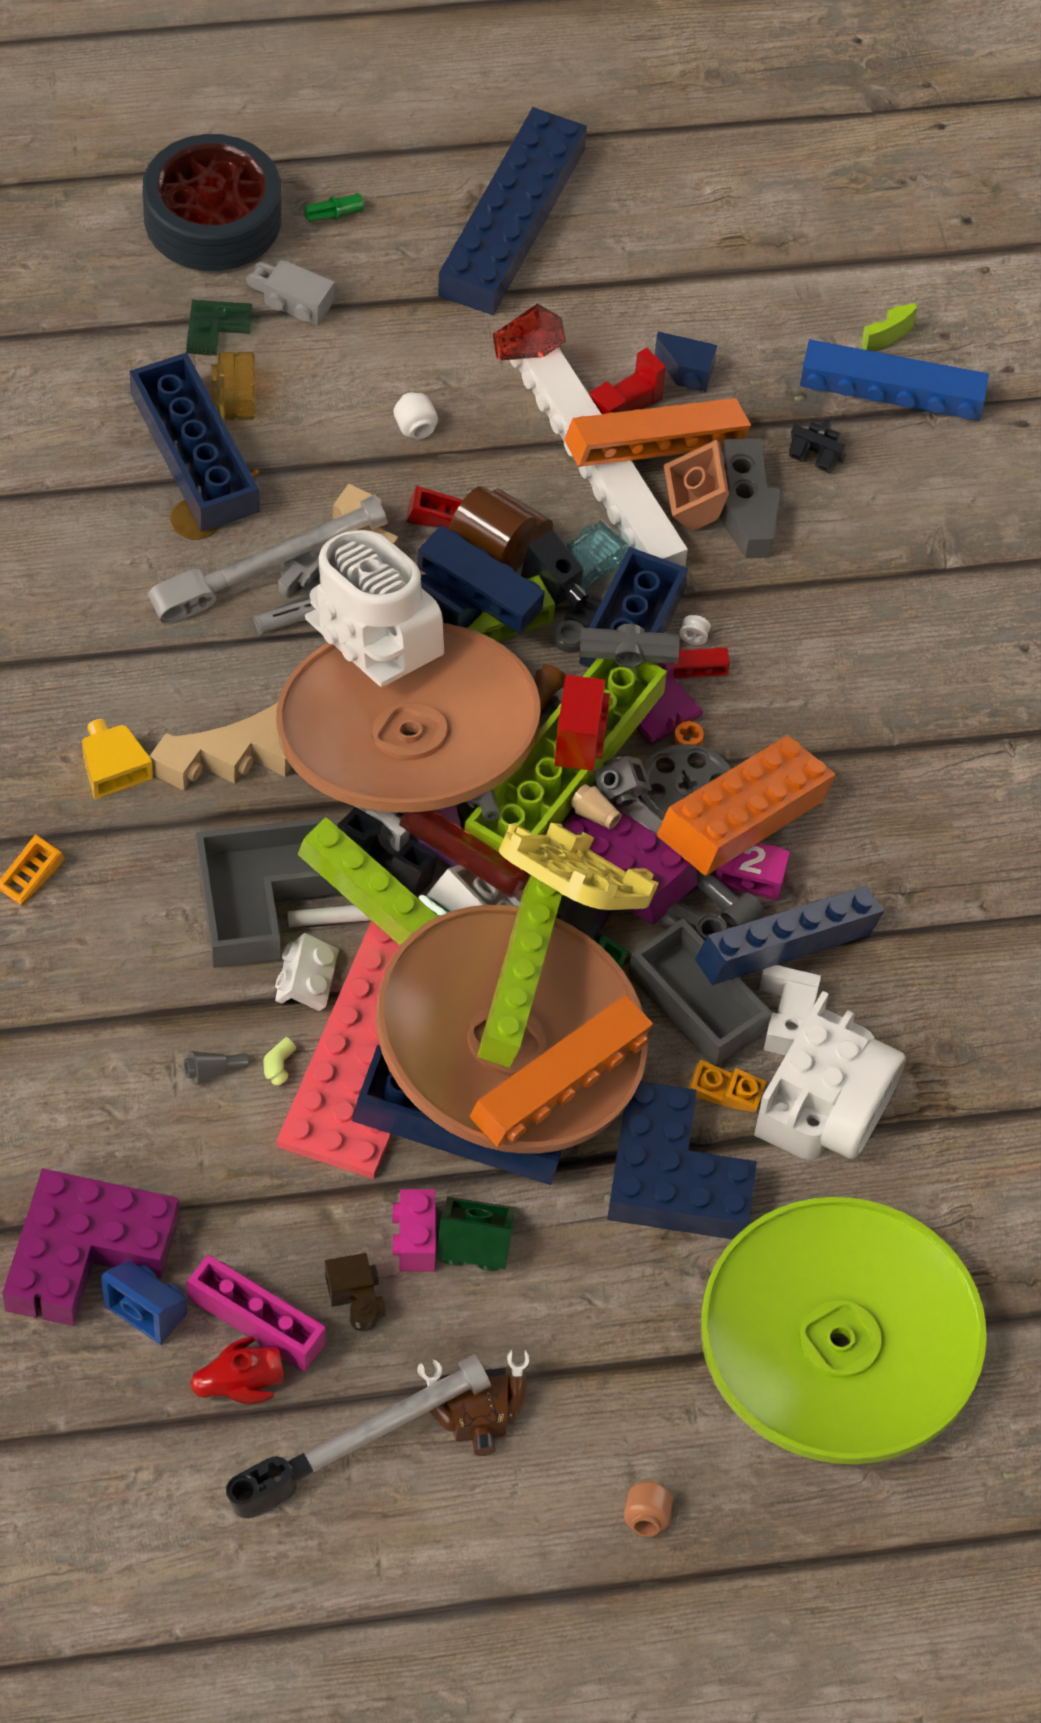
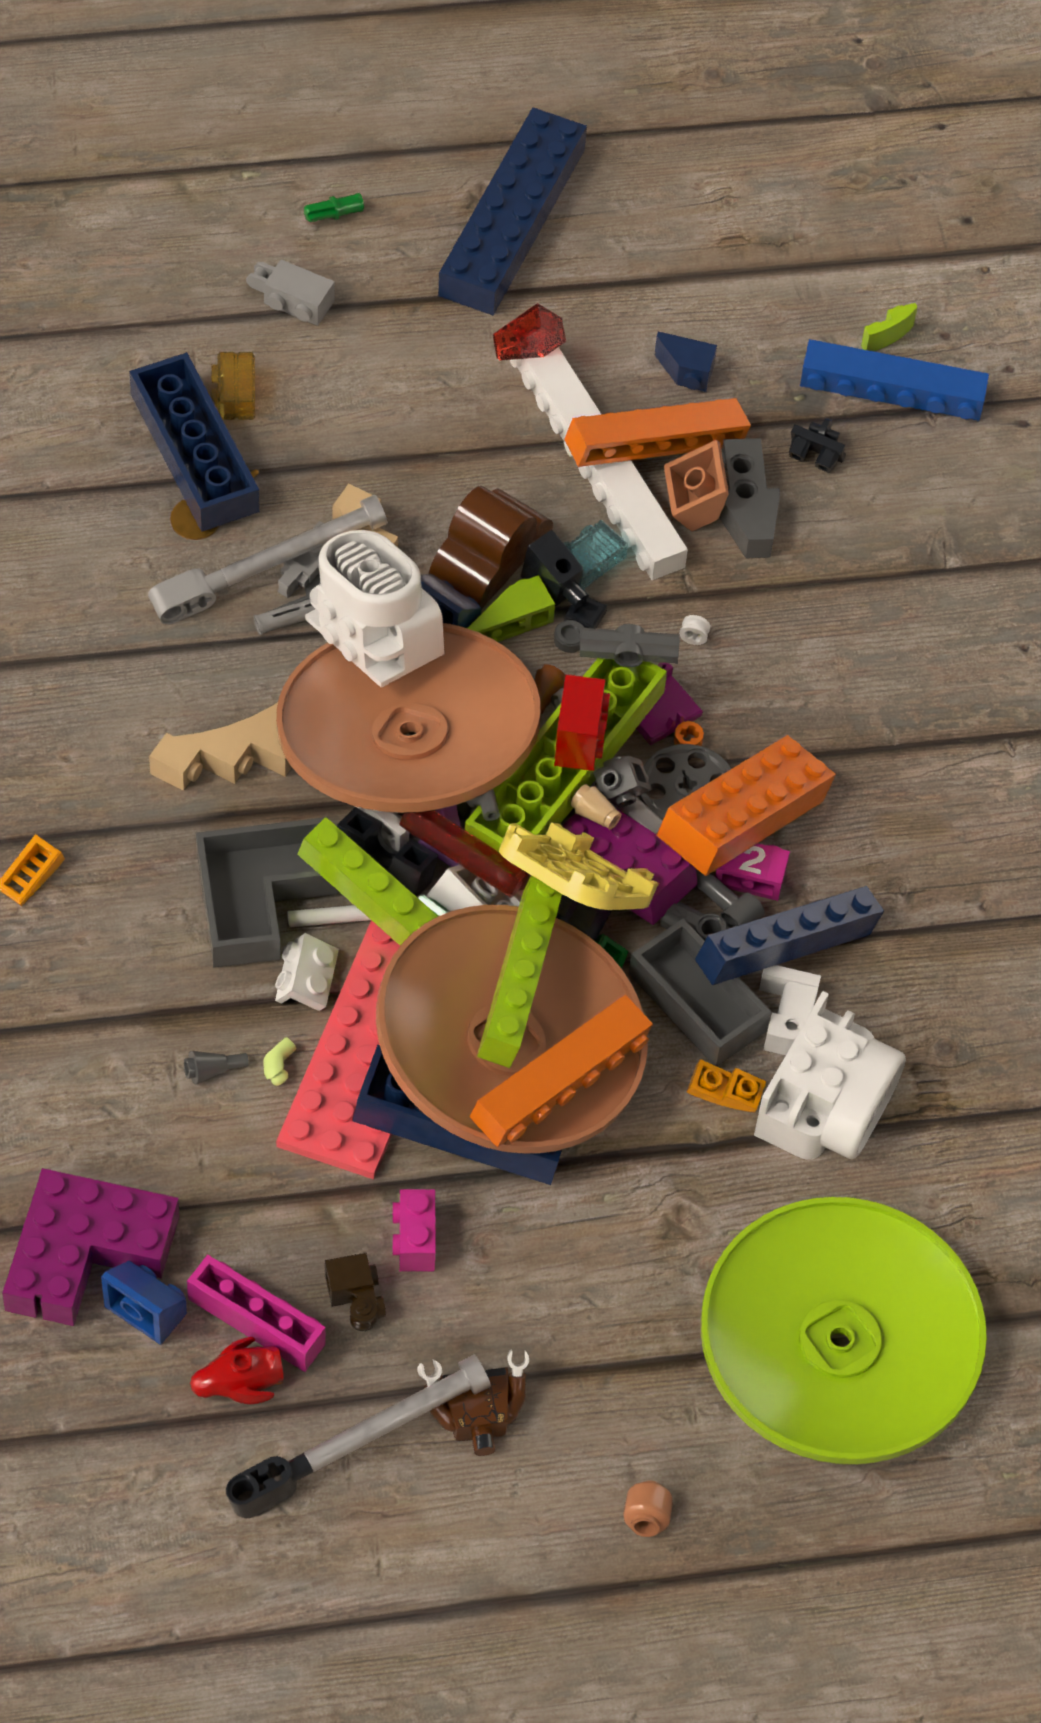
(114, 759): yellow torso -> none
(210, 319): clear green tile -> none
(212, 202): wheel -> none
(415, 415): white head -> none
(431, 499): red slope -> none
(475, 1233): dark green slope -> none
(480, 579): dark blue brick -> none
(636, 390): red piece -> none
(640, 594): dark blue brick -> none
(667, 1184): dark blue brick -> none
(702, 663): red piece -> none

